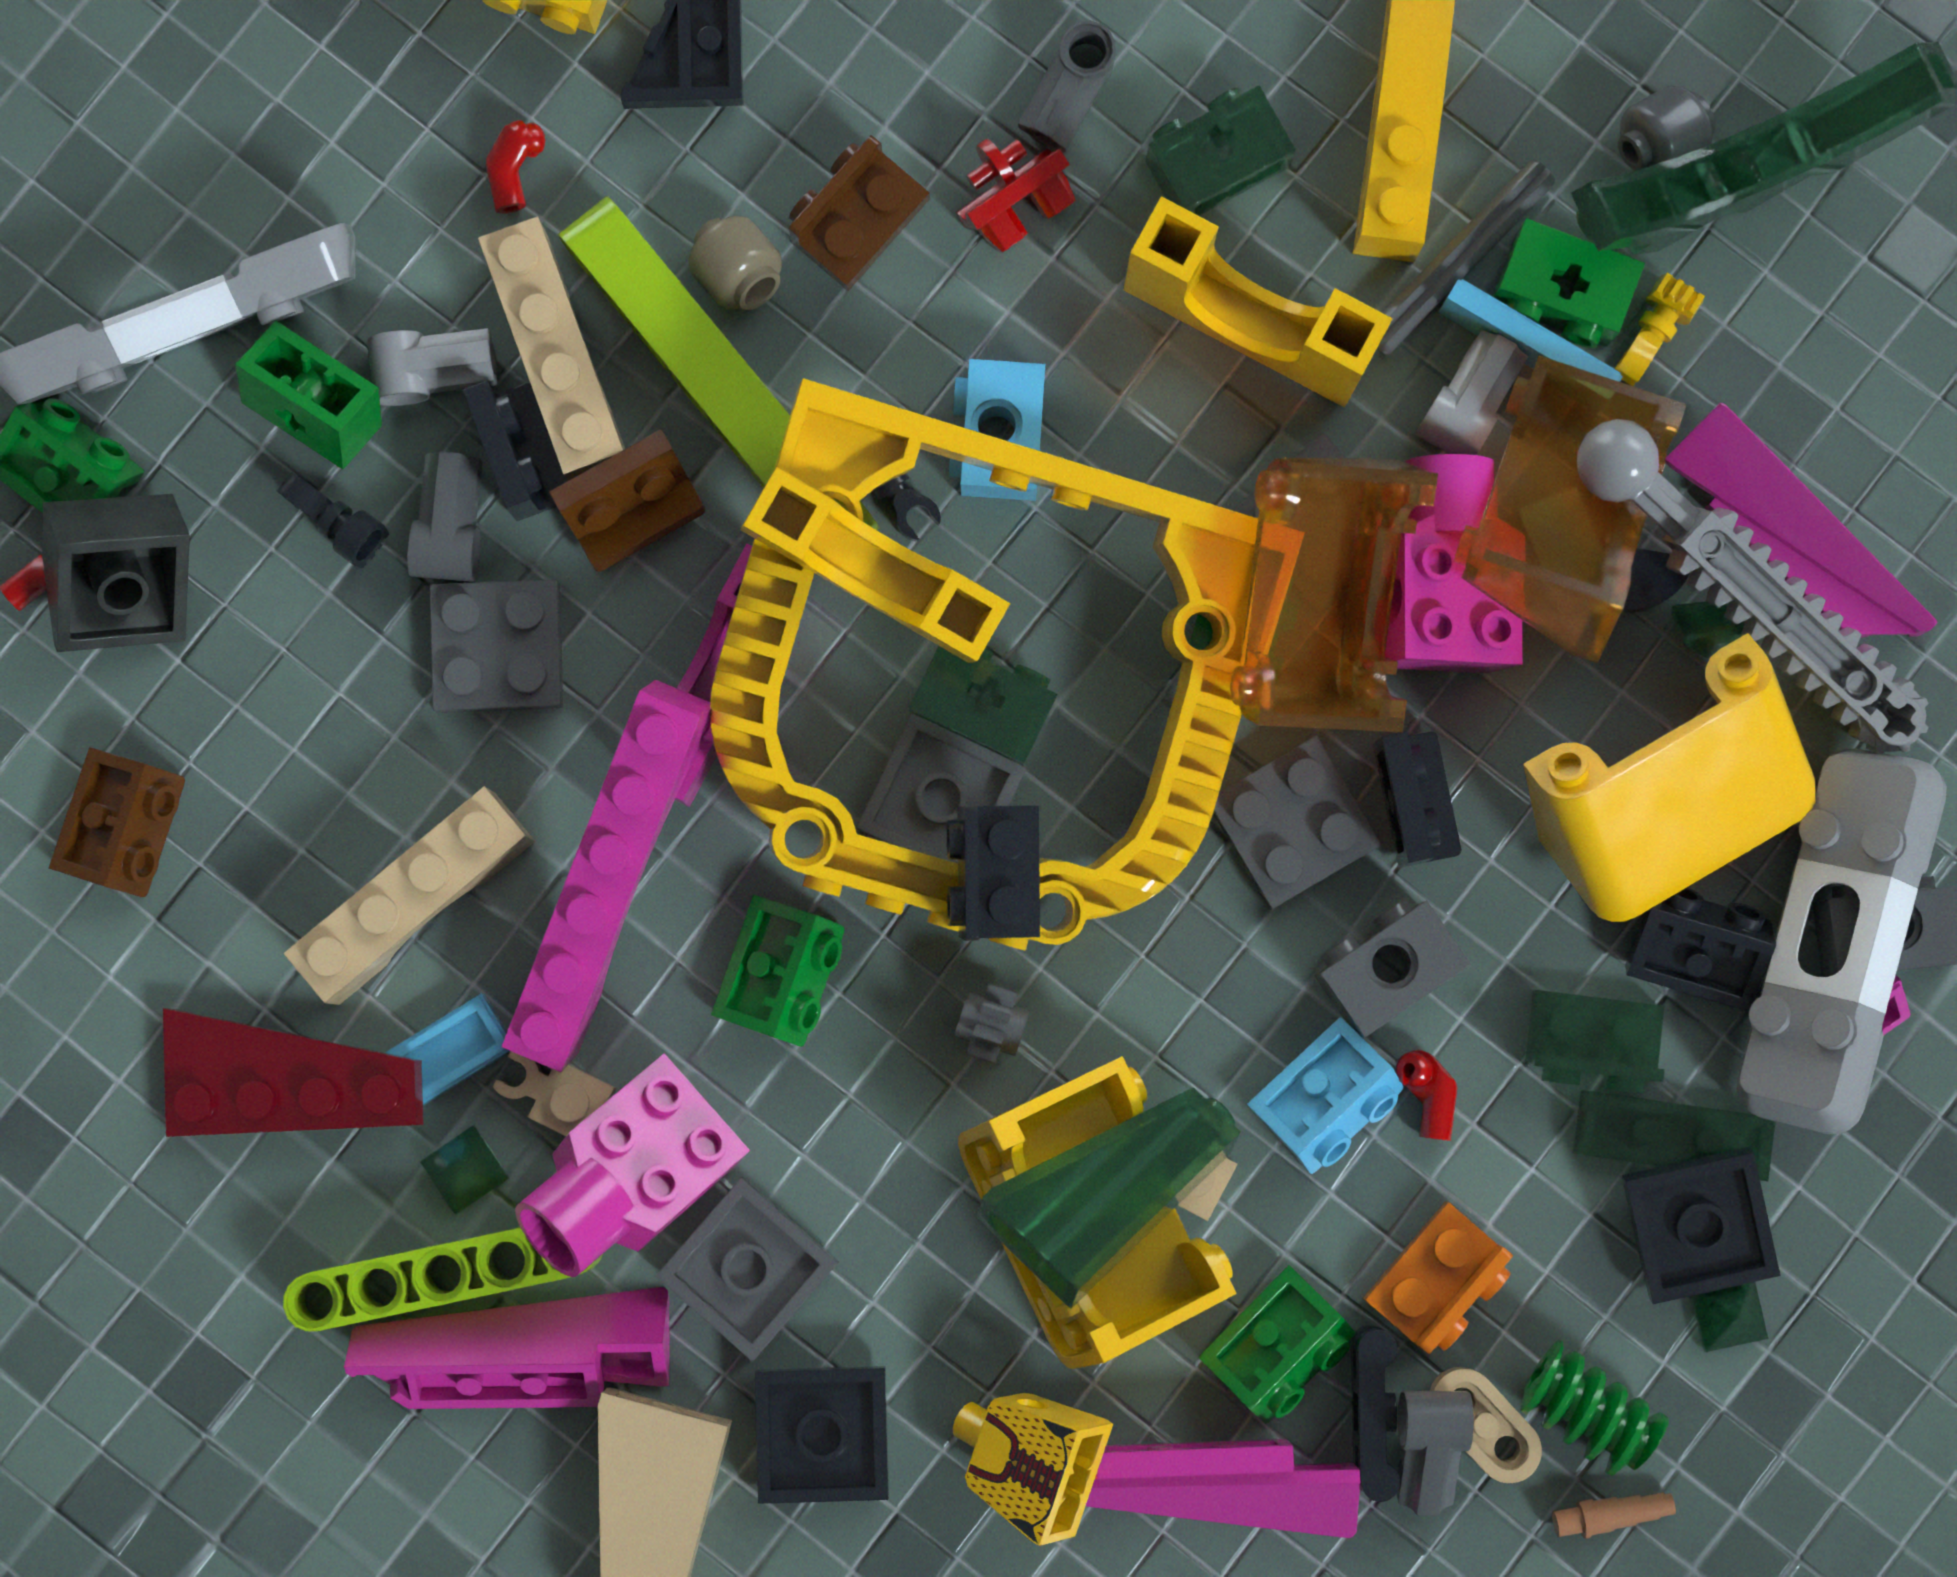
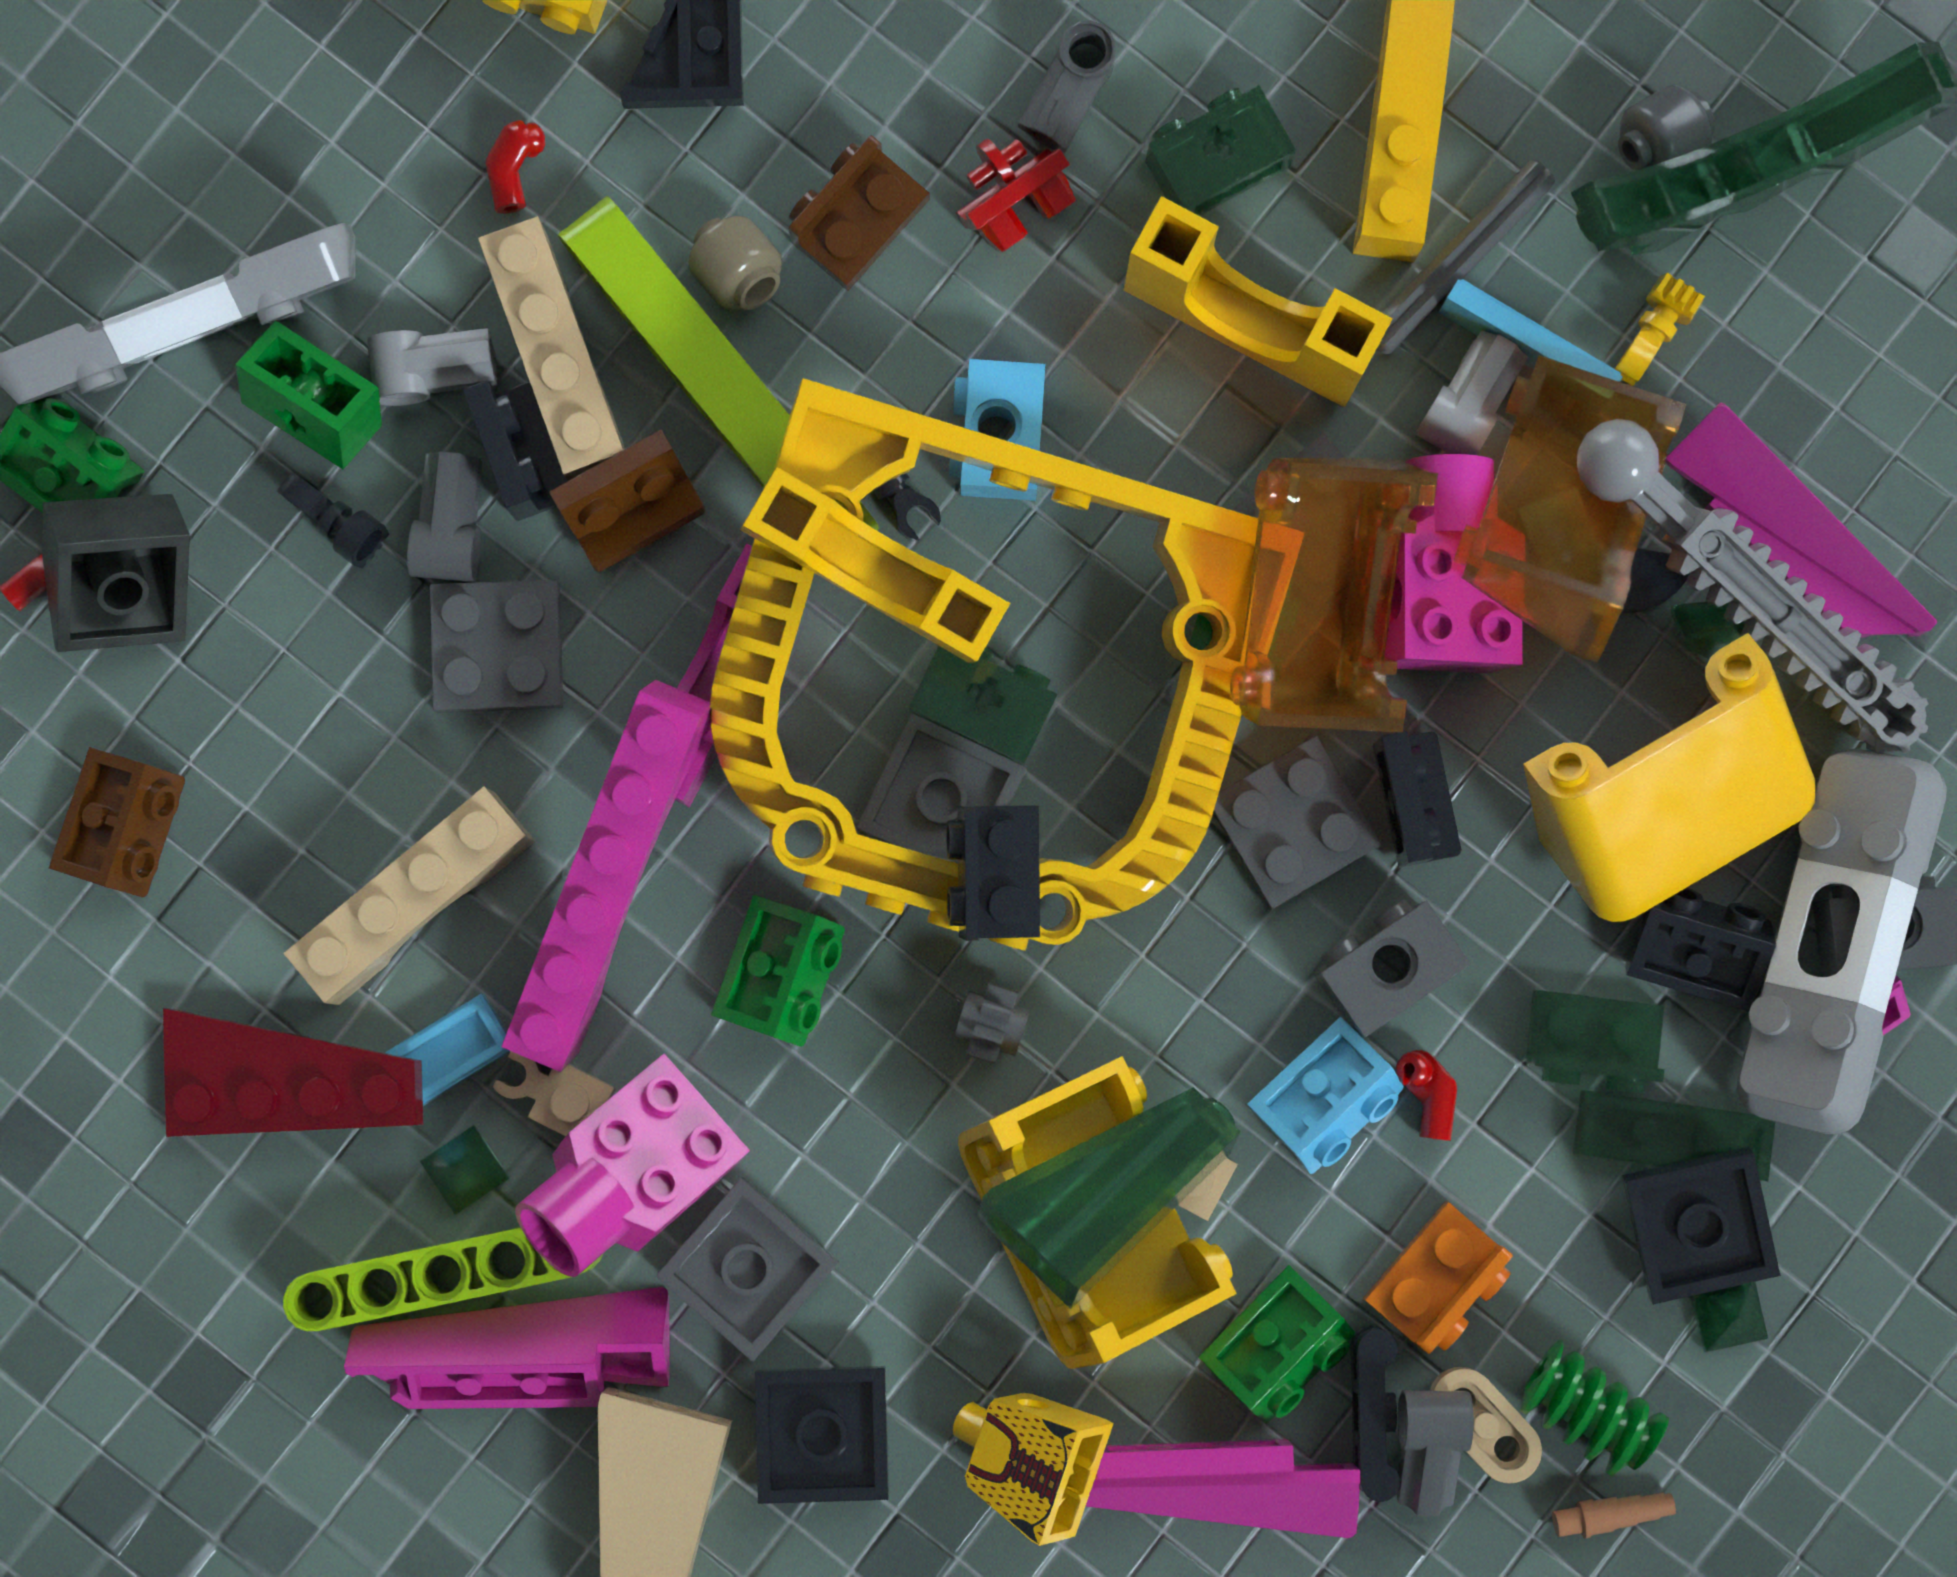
(1599, 284): green brick -> none

